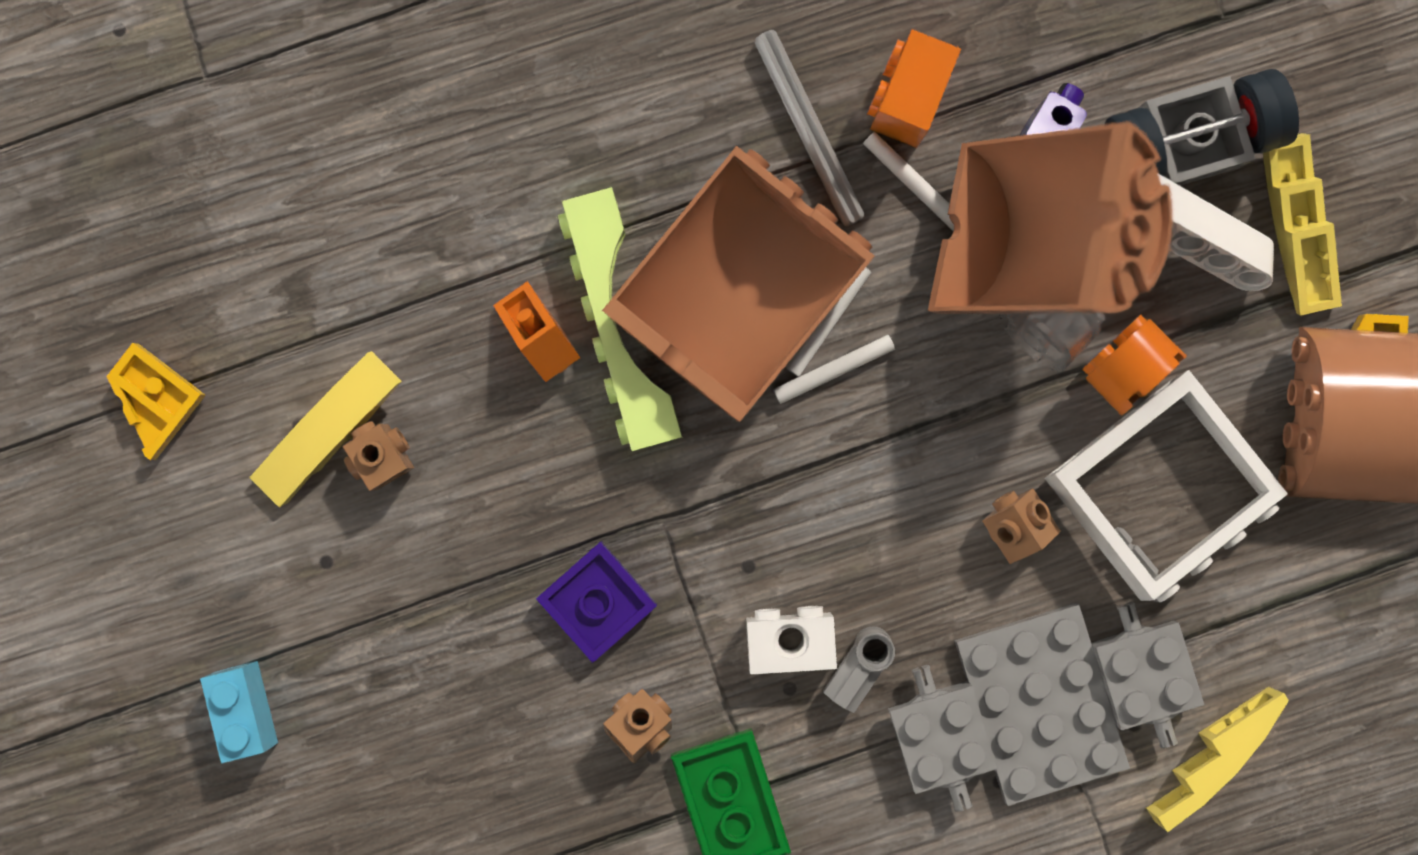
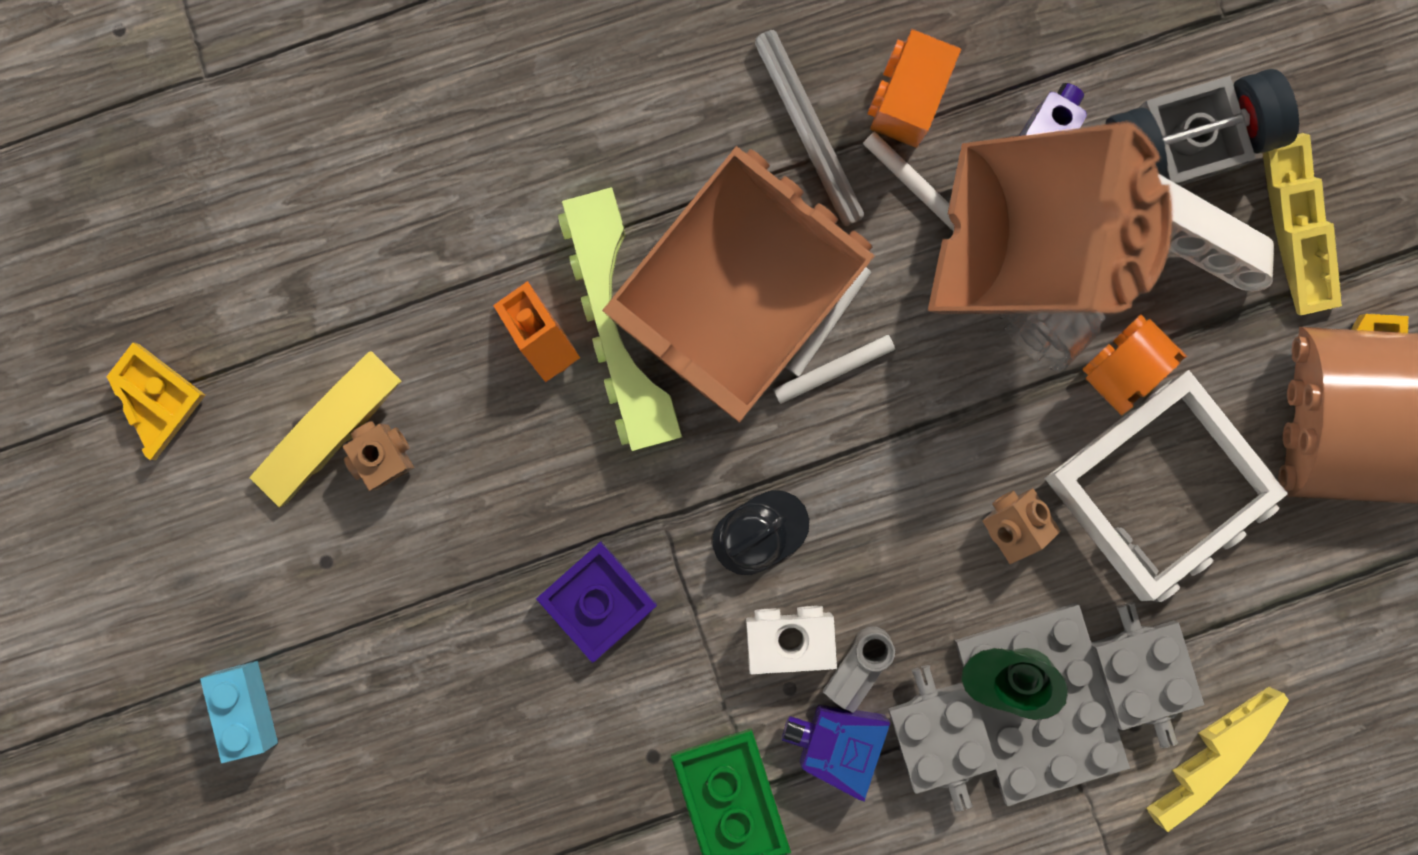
(637, 739): medium nougat brick -> none
(761, 532): none -> black piece
(839, 746): none -> torso
(1015, 682): none -> dark green piece

